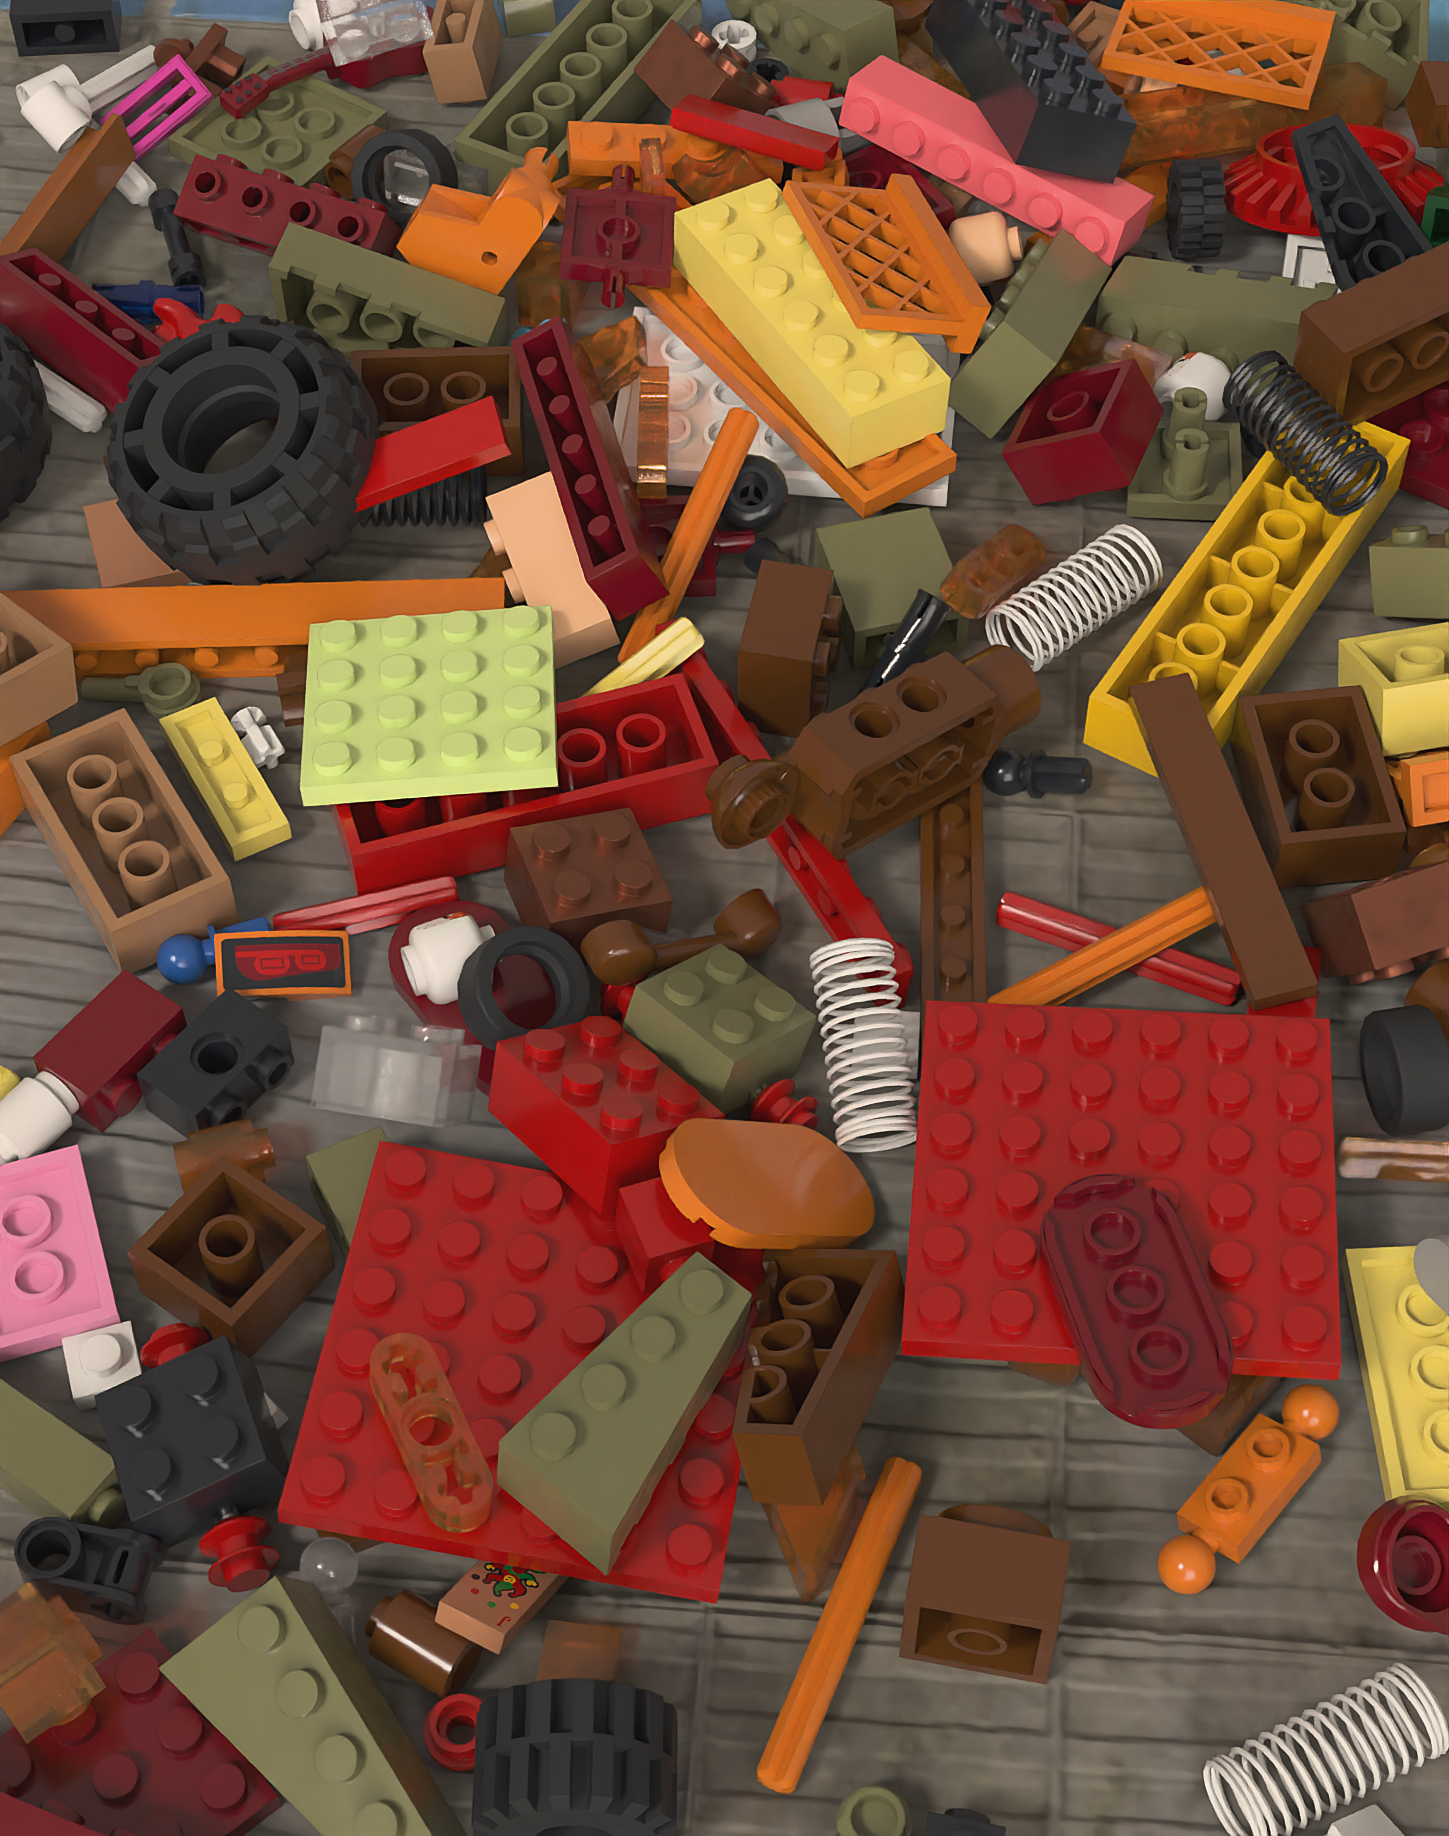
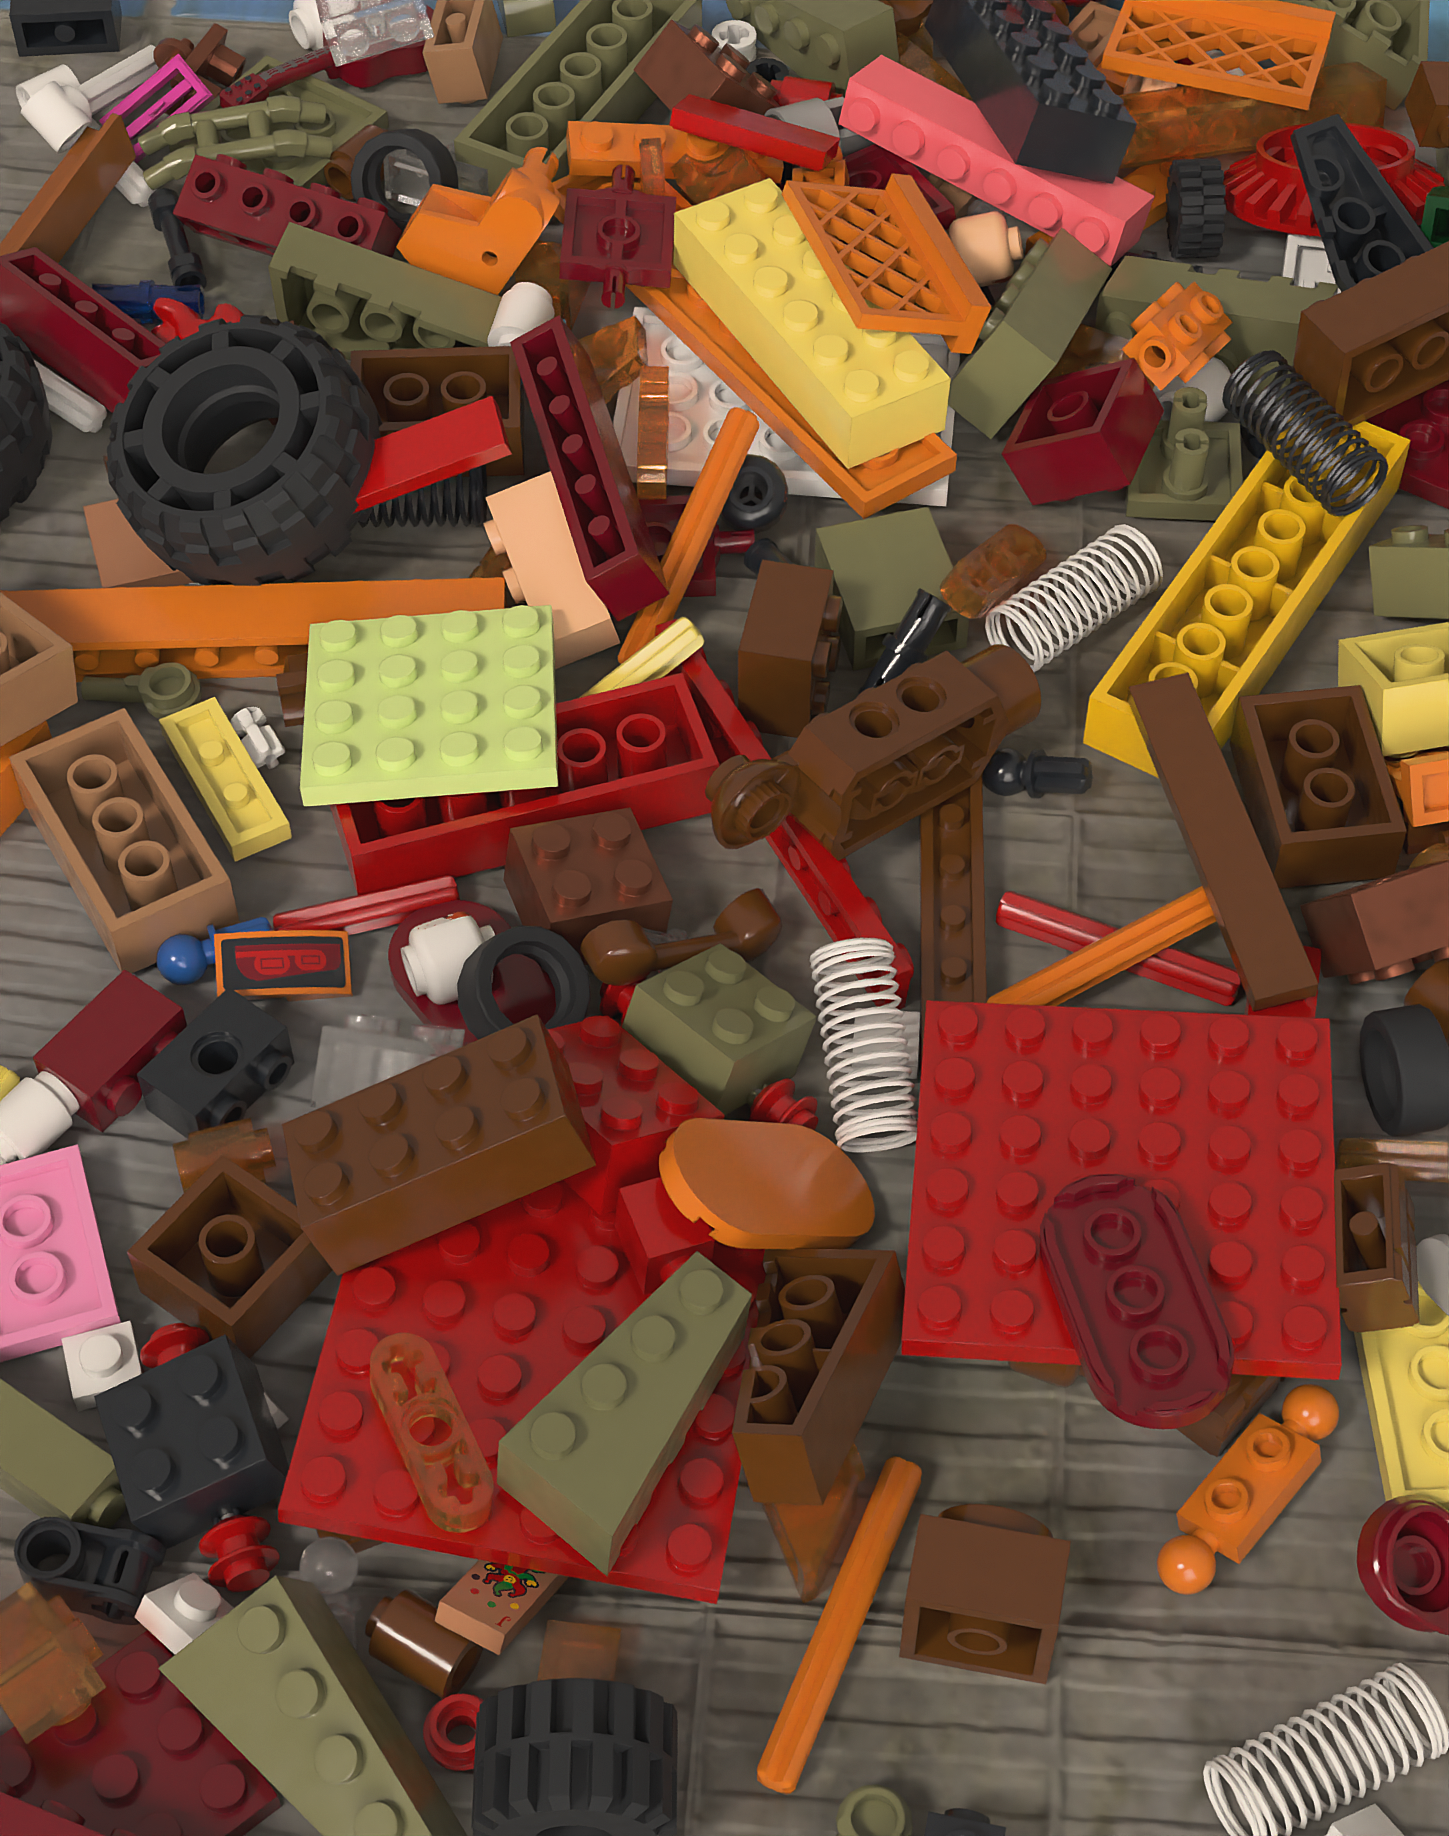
(181, 1611): none -> white plate
(259, 145): none -> olive piece
(436, 1145): none -> reddish brown brick
(520, 312): none -> white brick
(1178, 334): none -> orange brick
(1375, 1248): none -> reddish brown brick

